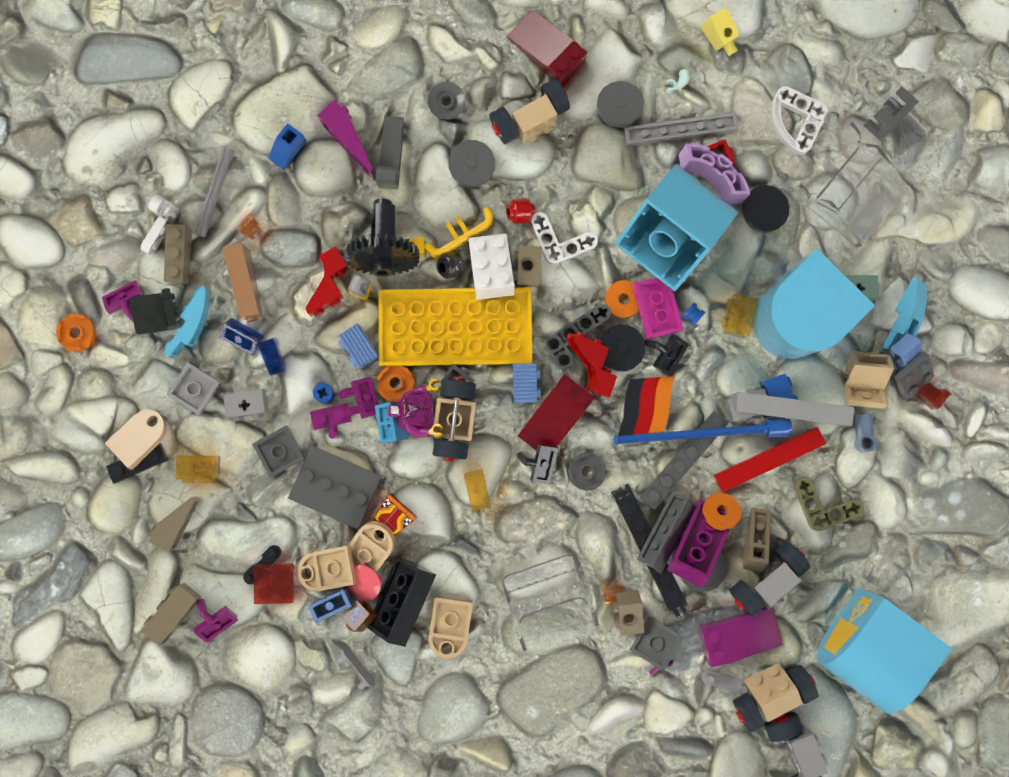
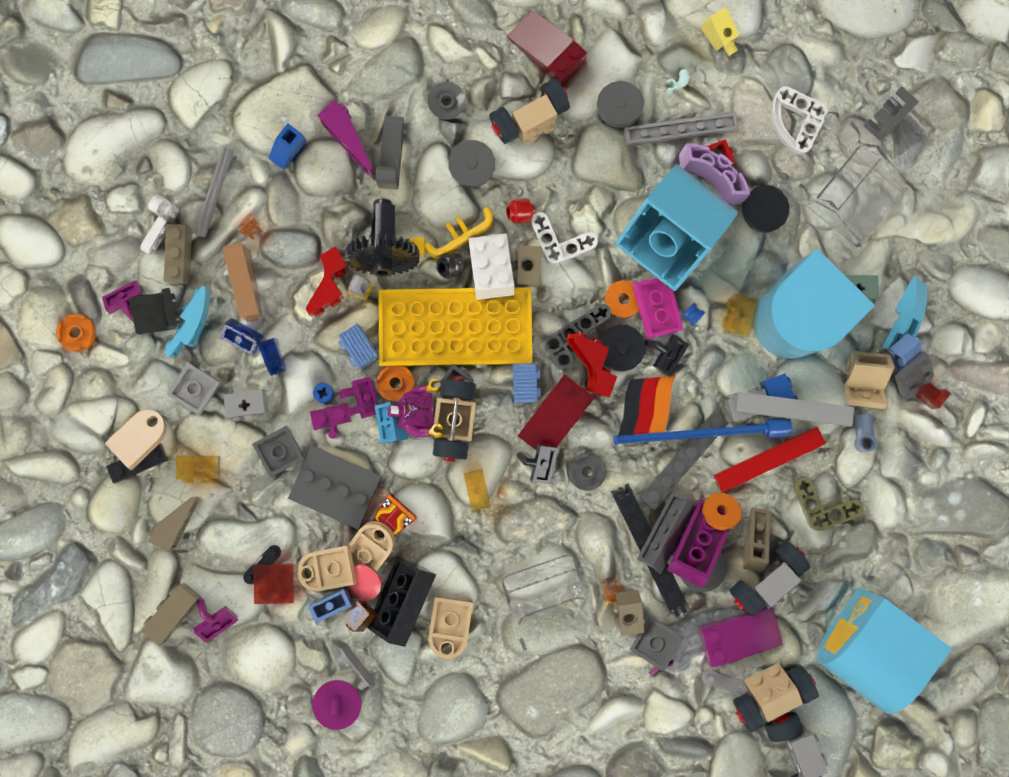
(336, 704): none -> magenta shield

